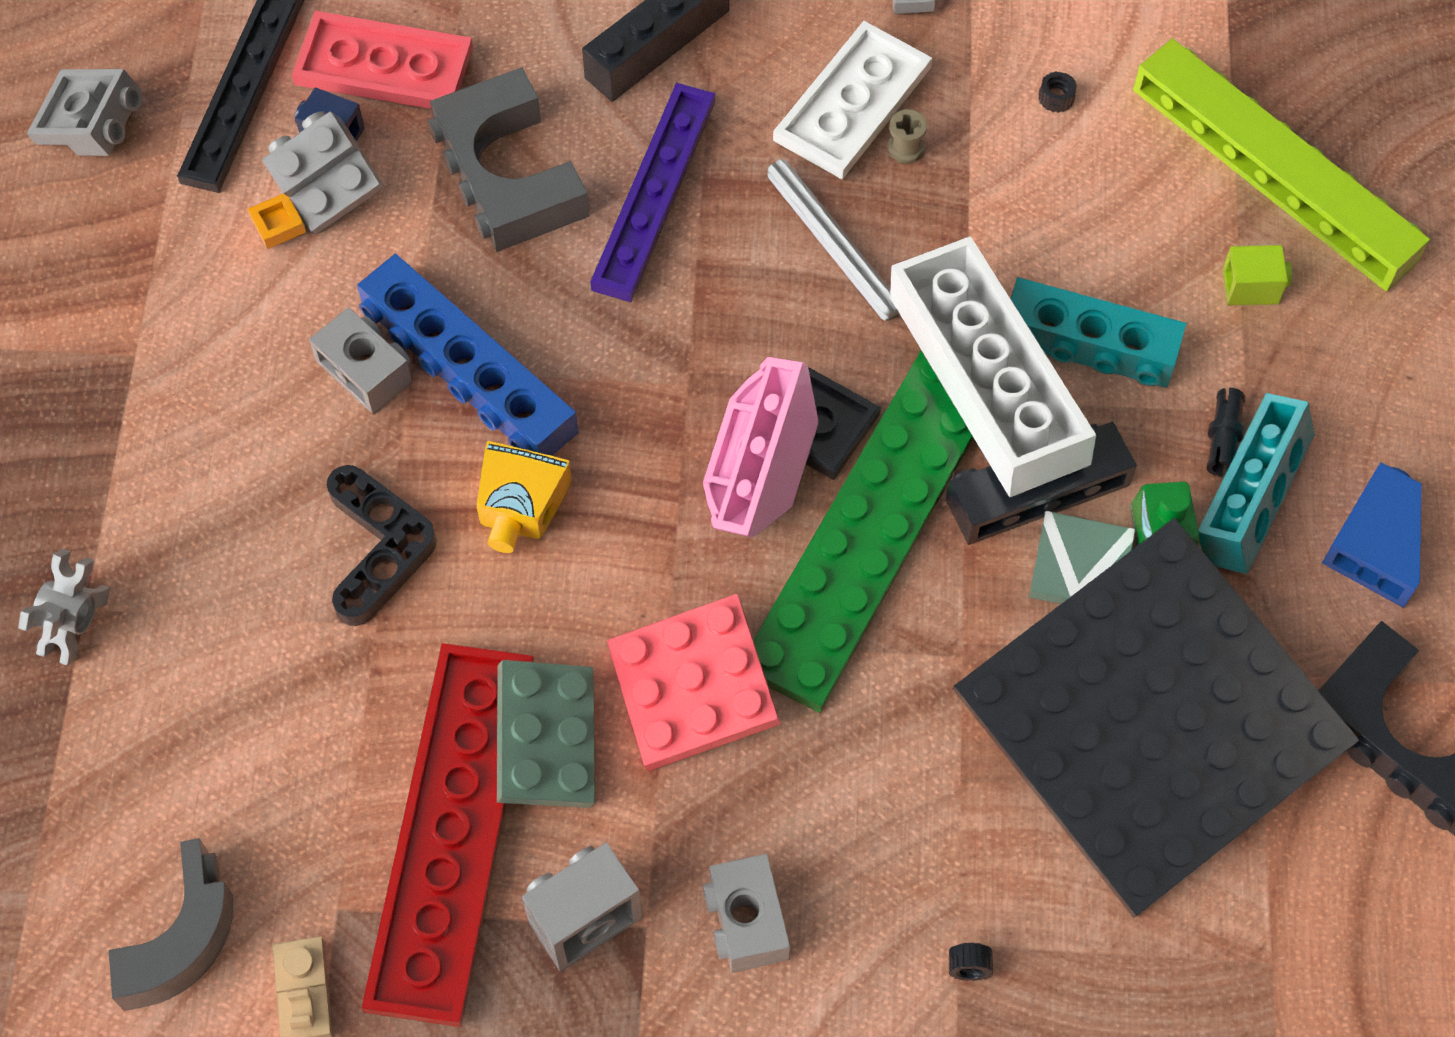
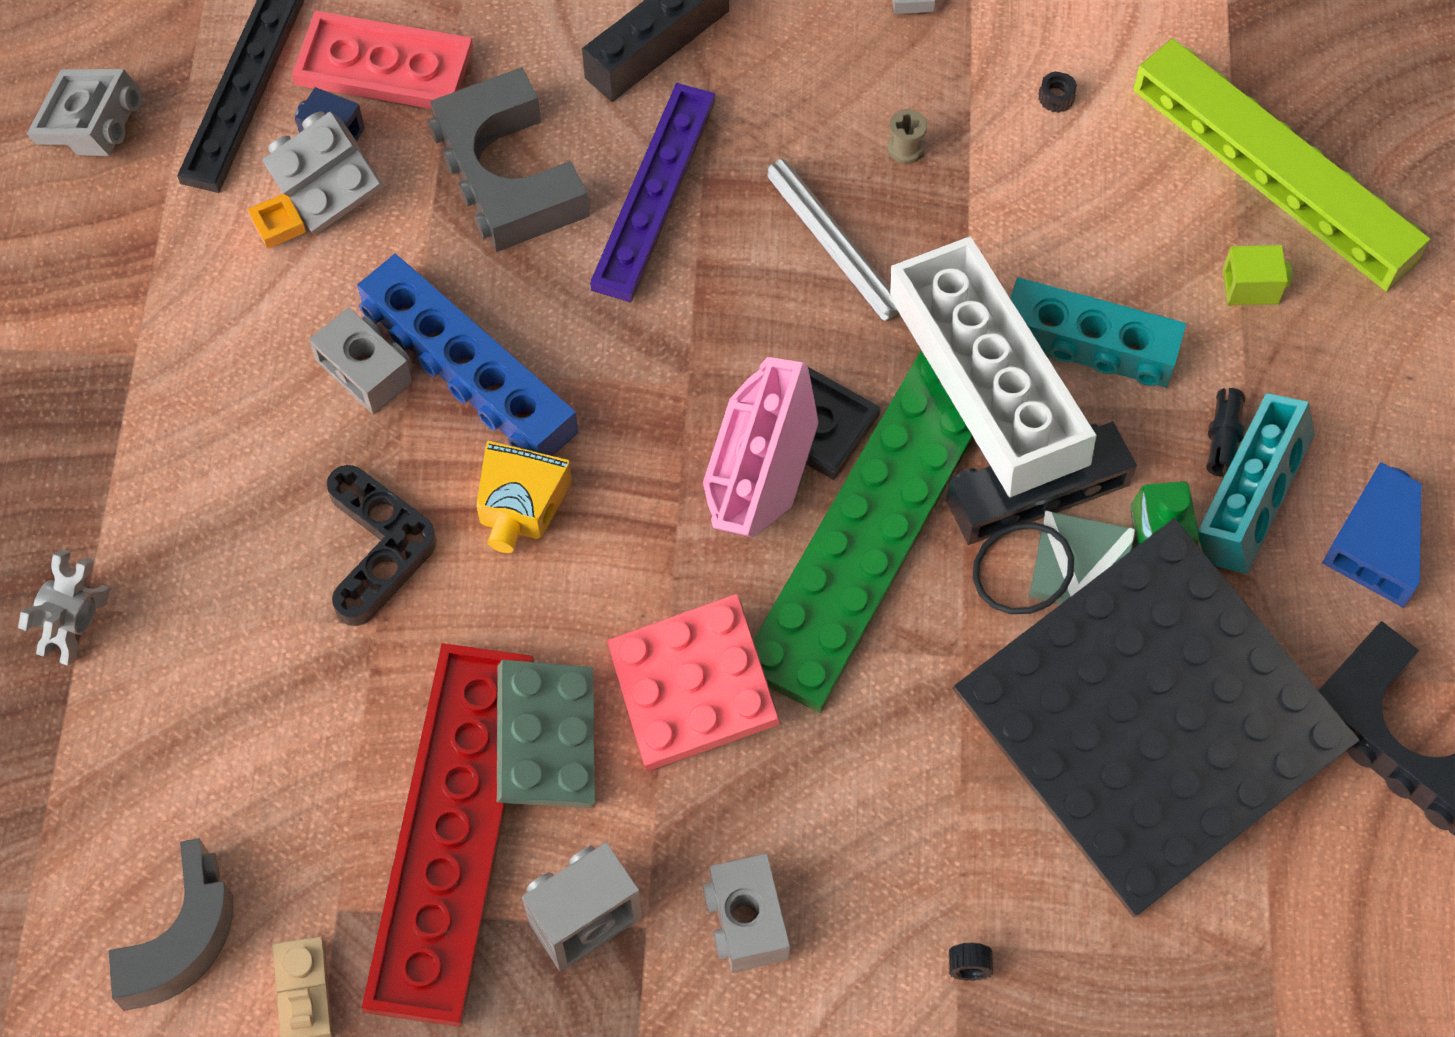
(852, 99): white plate -> none
(1023, 610): none -> black piece

